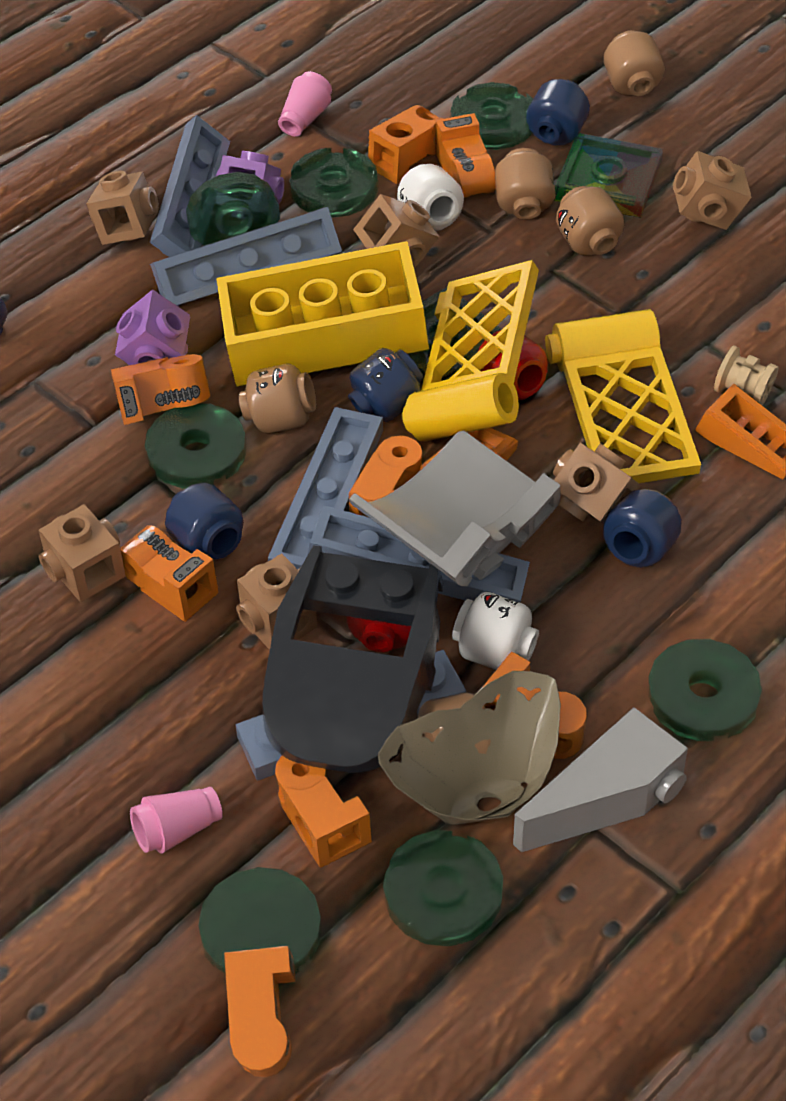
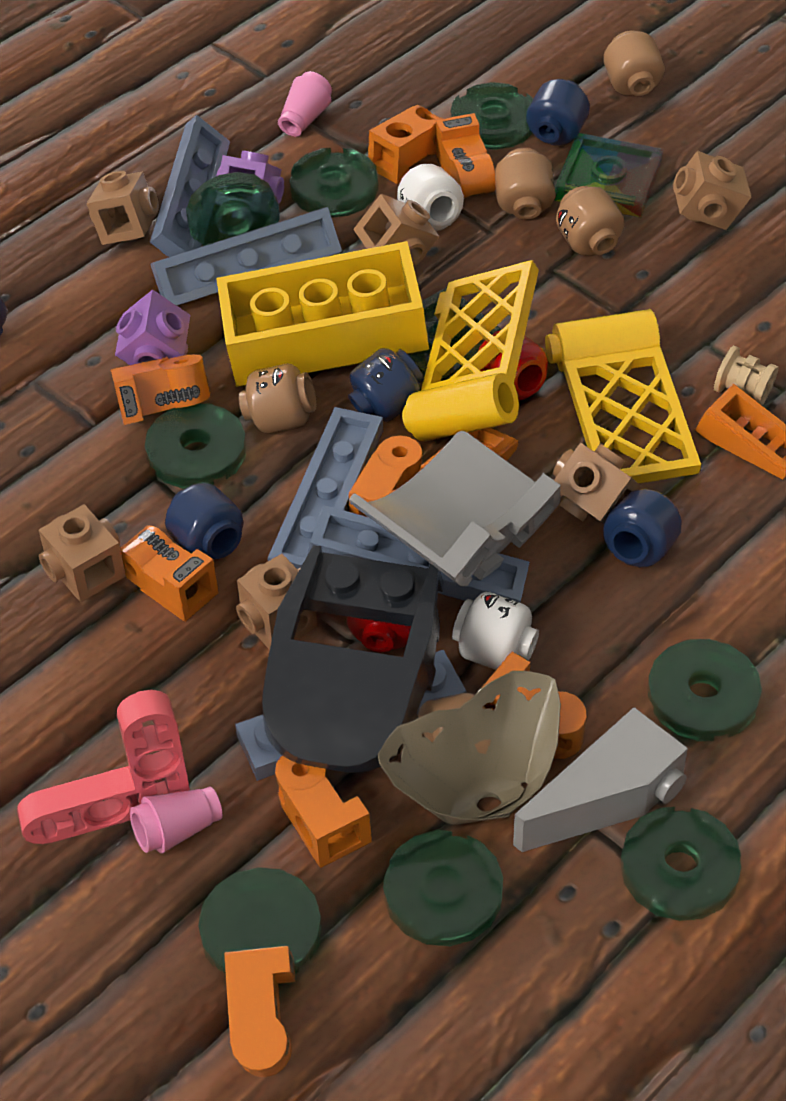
(76, 805): none -> coral beam
(674, 892): none -> clear green tile

